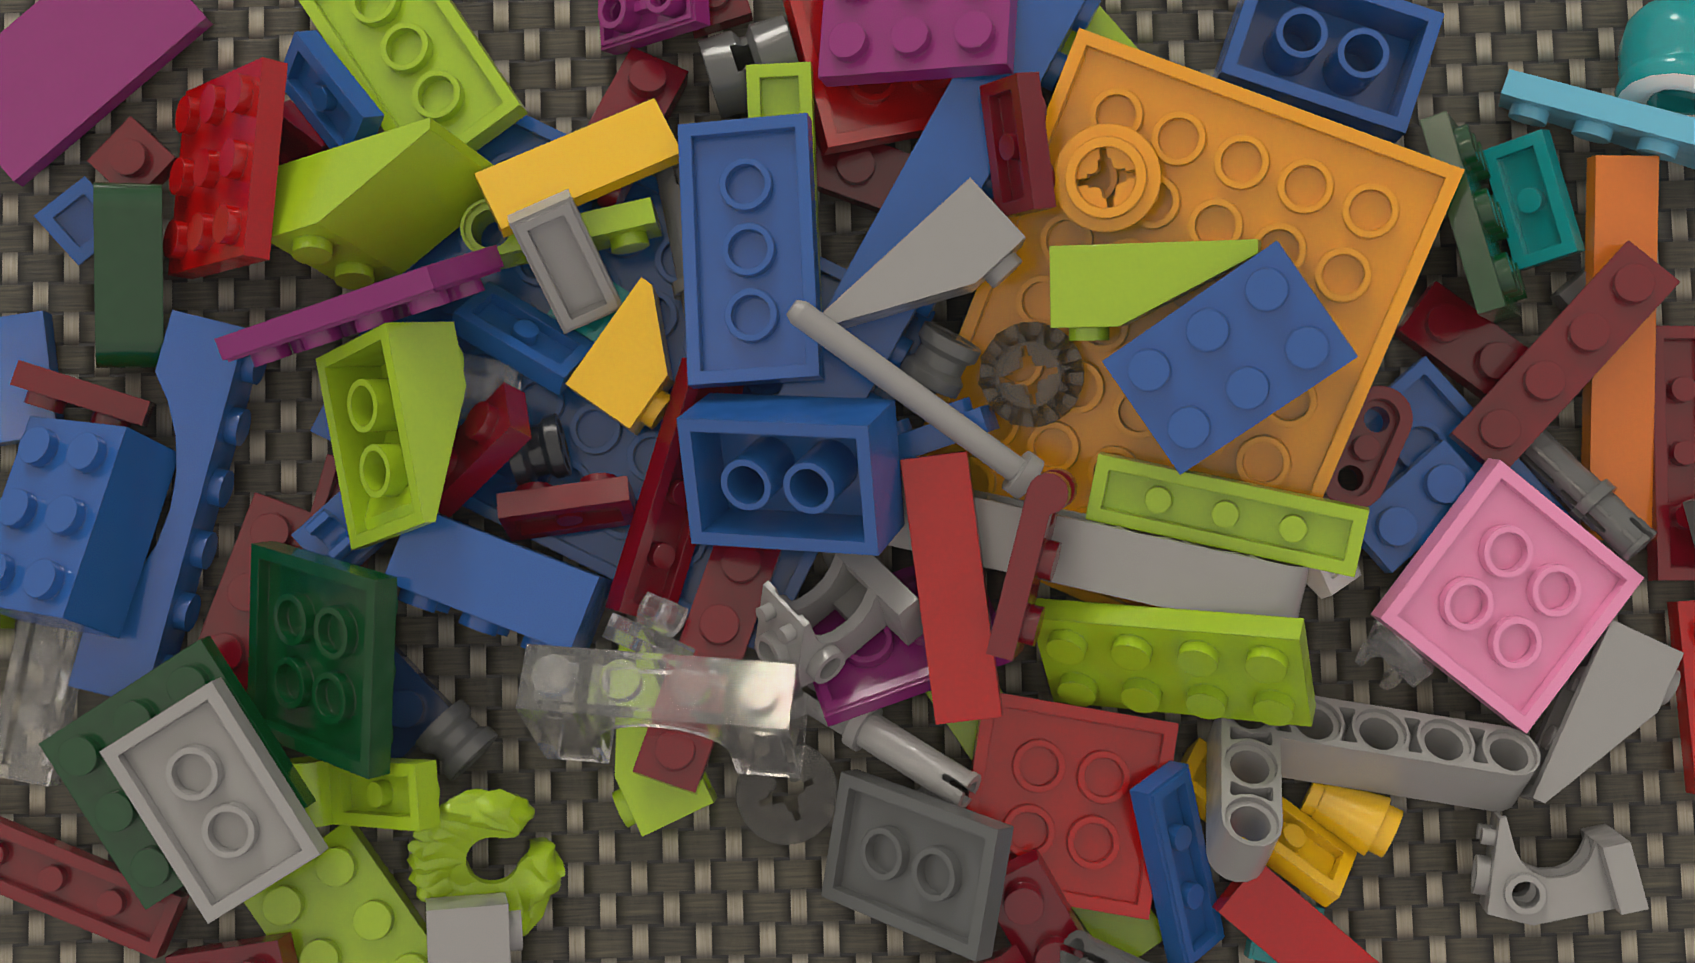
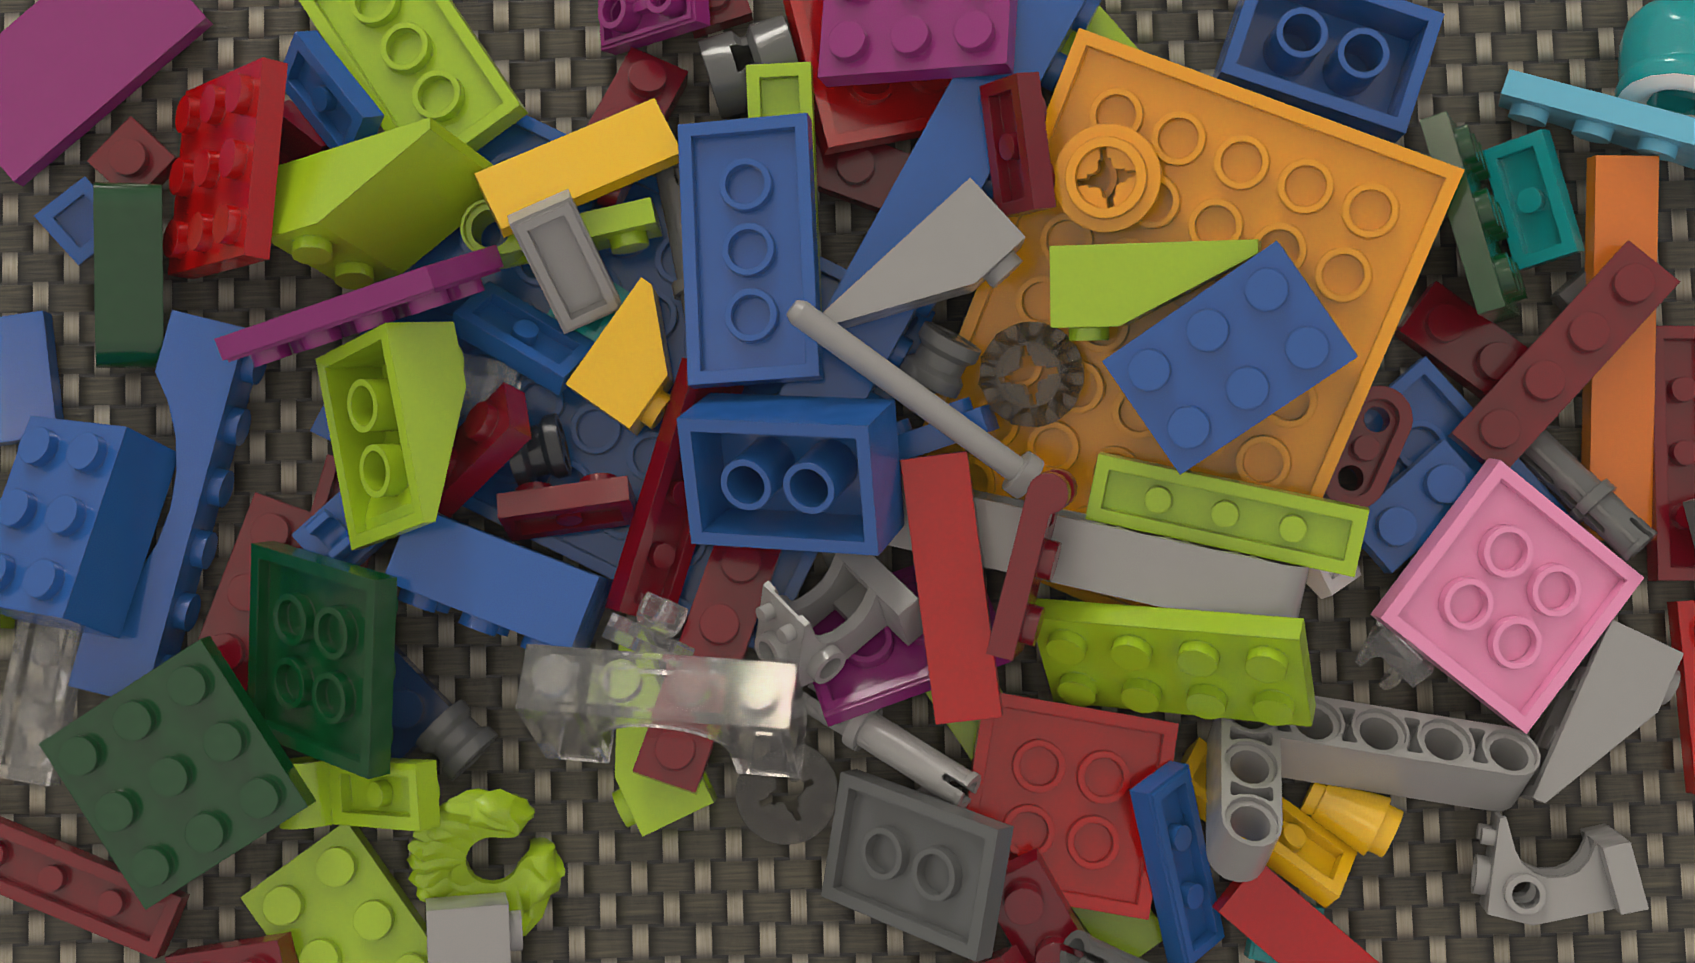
(54, 390): dark red plate -> none
(214, 800): light grey plate -> none

